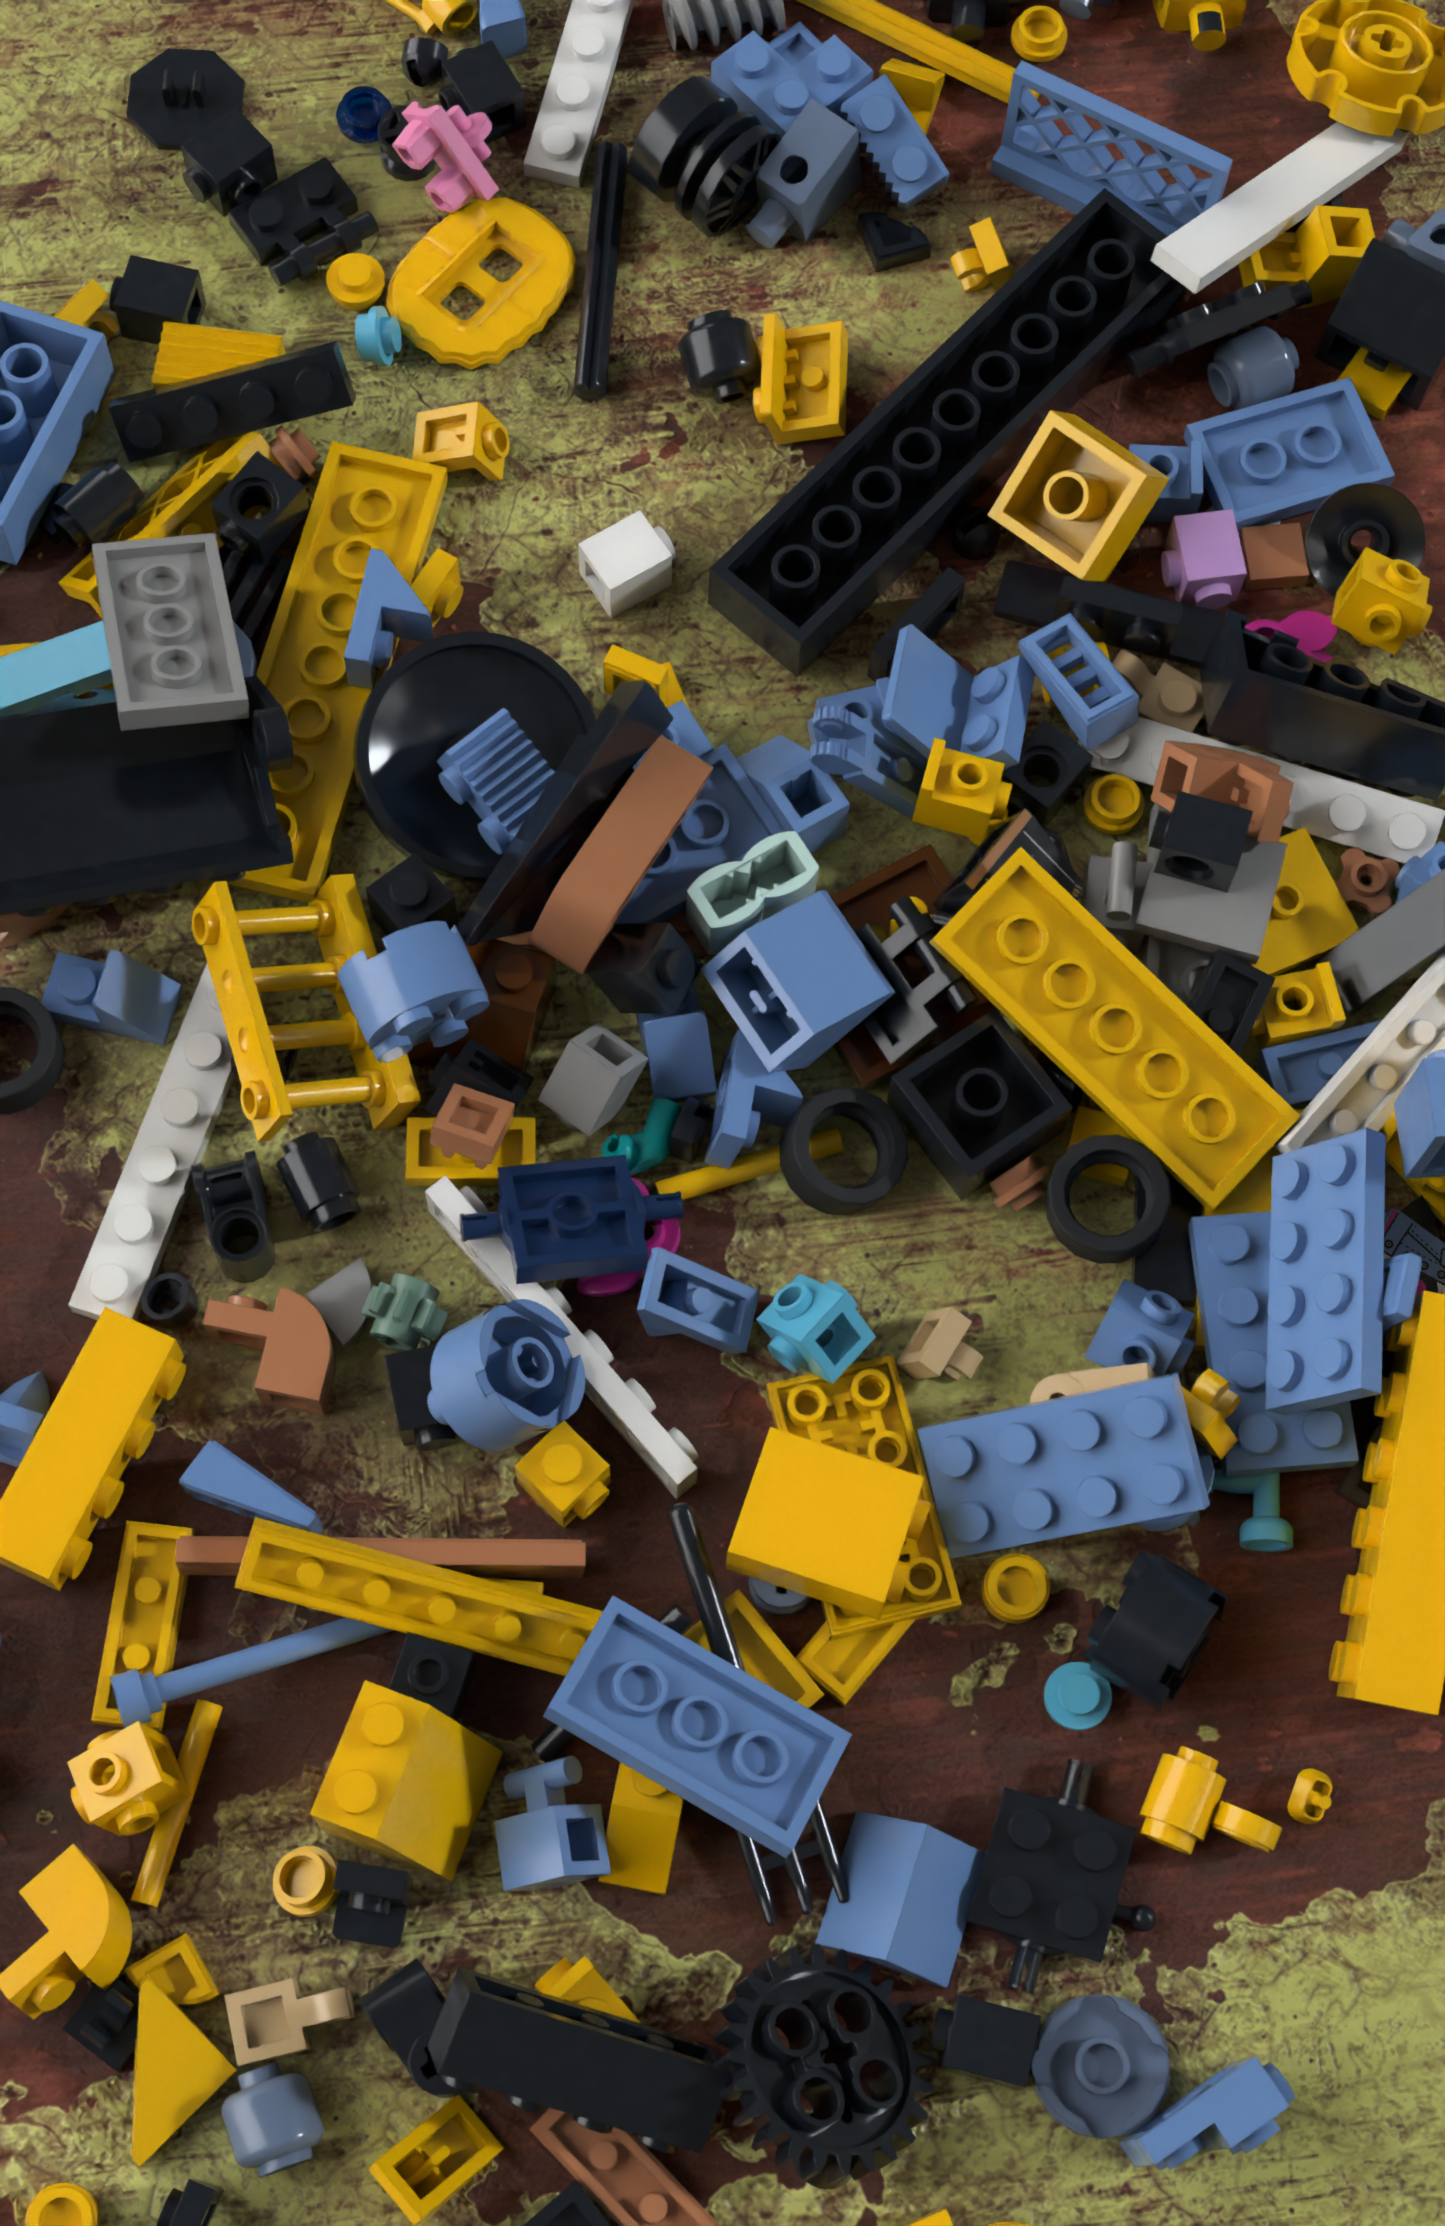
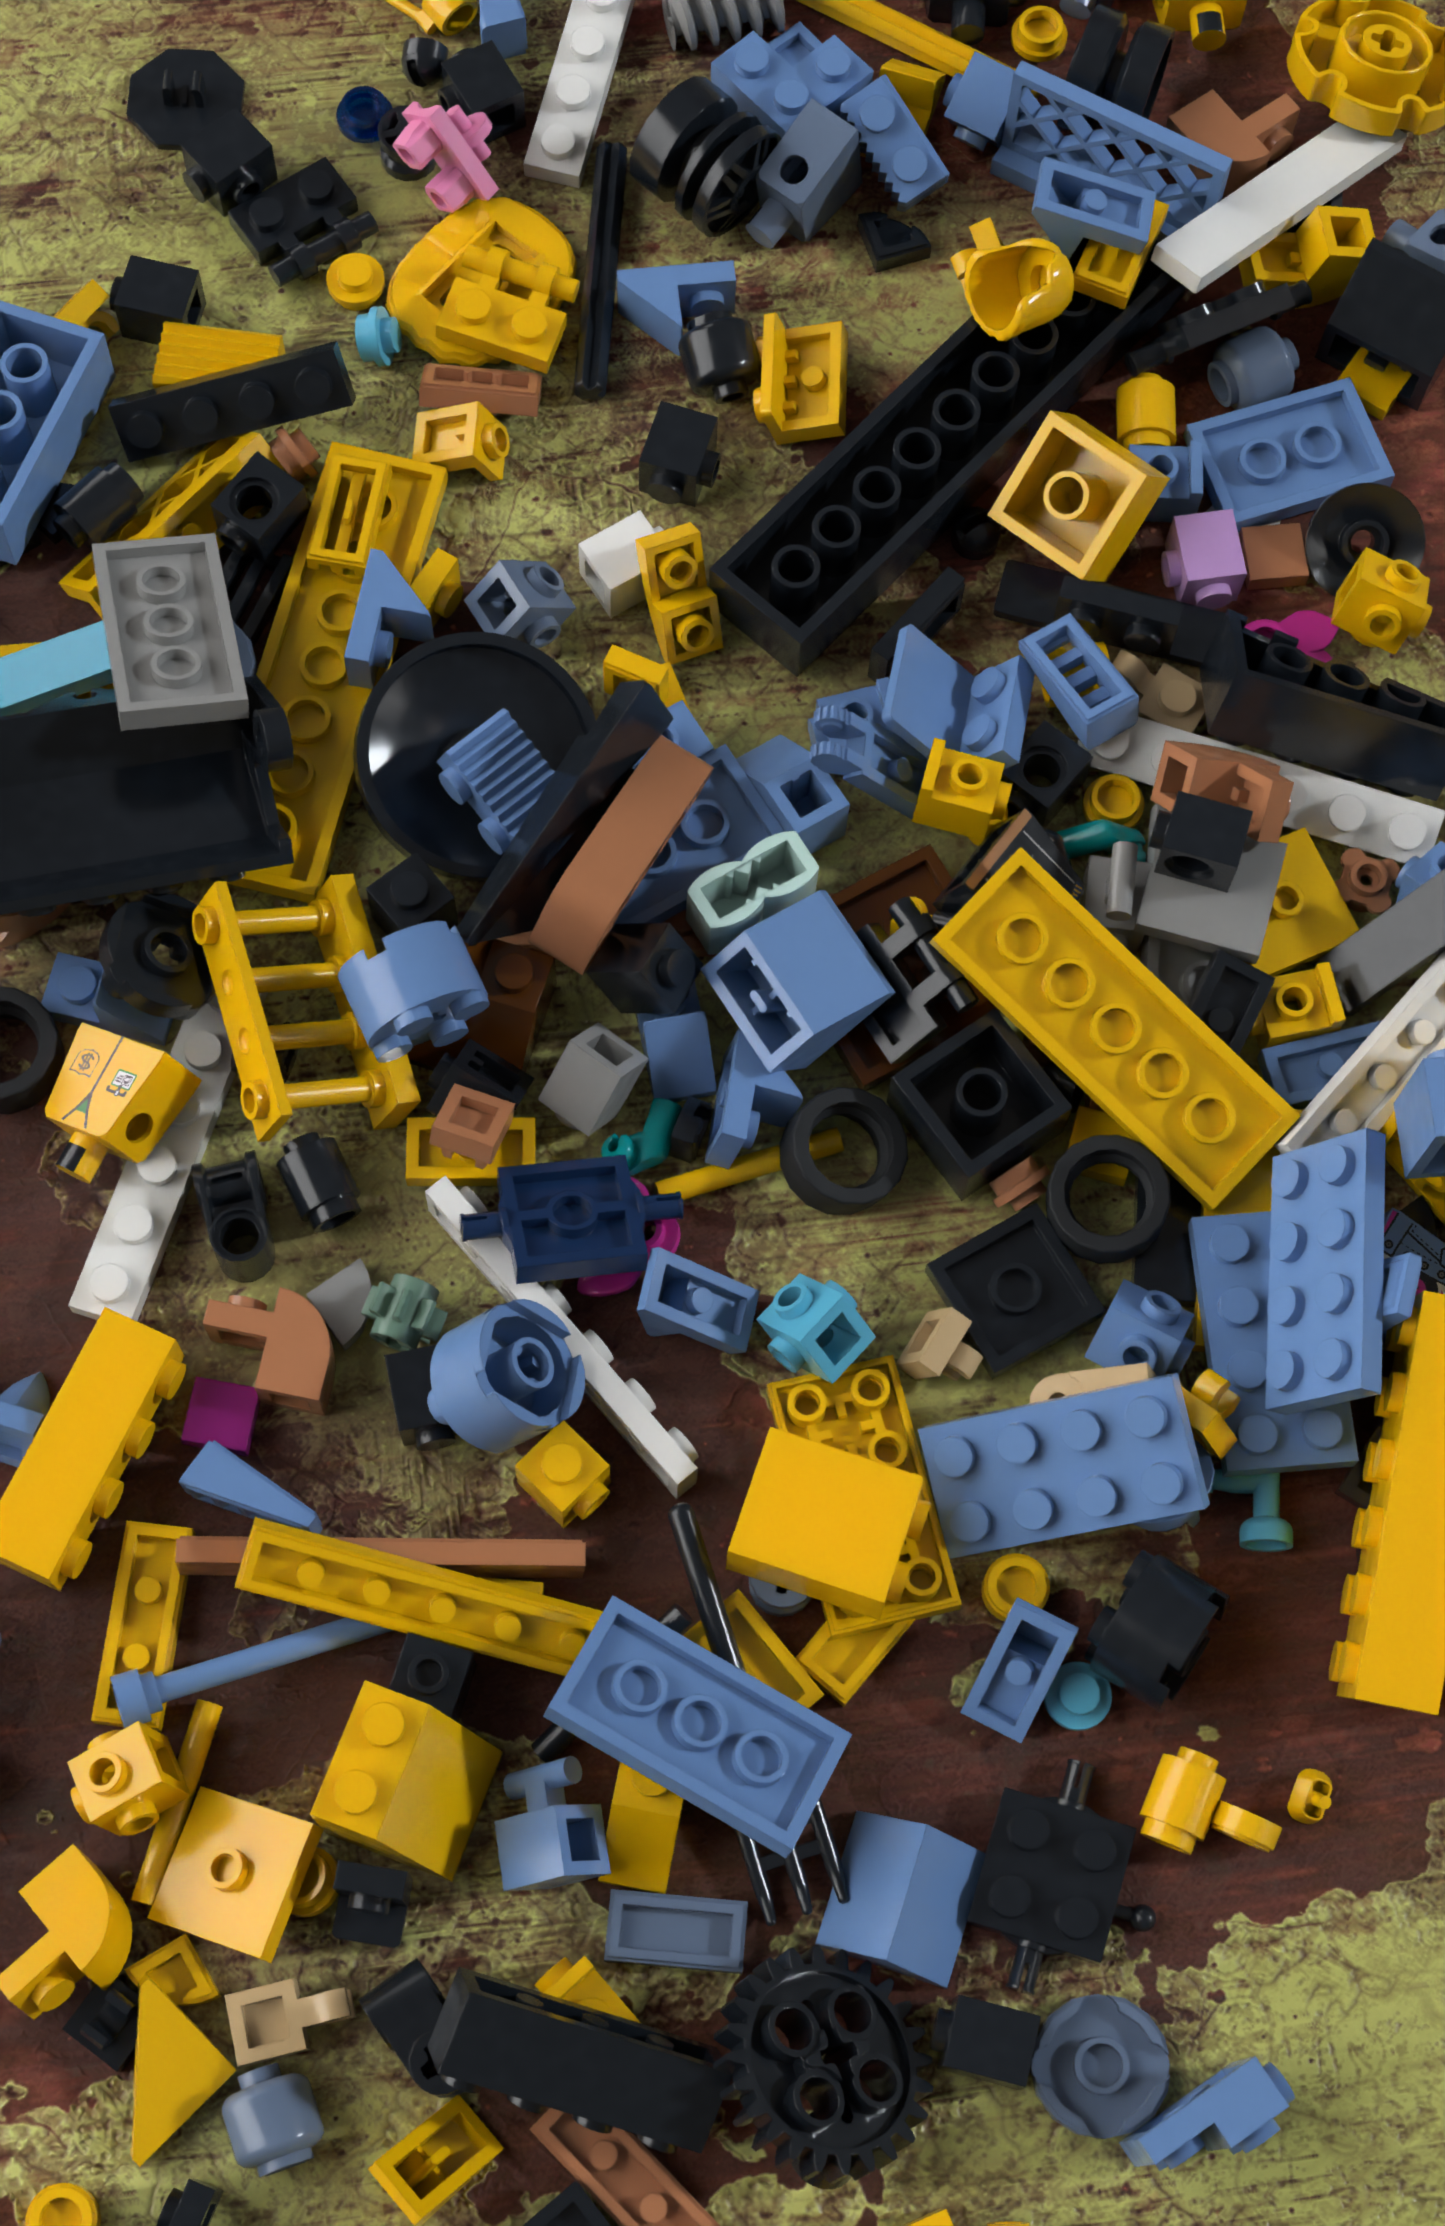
(115, 1099): none -> yellow torso
(138, 976): none -> black plate
(179, 1291): black hinge -> none
(221, 1414): none -> magenta tile
(235, 1874): none -> yellow plate
(340, 557): none -> yellow tile
(494, 388): none -> nougat plate
(503, 323): none -> yellow plate
(521, 601): none -> sand blue brick
(663, 295): none -> medium blue slope
(676, 1931): none -> sand blue tile
(677, 593): none -> yellow slope
(679, 455): none -> black brick
(979, 102): none -> medium blue brick
(1015, 1290): none -> black plate
(1018, 286): none -> yellow hair
(1019, 1669): none -> medium blue slope
(1090, 205): none -> medium blue slope
(1100, 836): none -> teal arm
(1111, 272): none -> yellow tile
(1118, 76): none -> black wheel
(1146, 411): none -> yellow brick
(1246, 141): none -> nougat brick

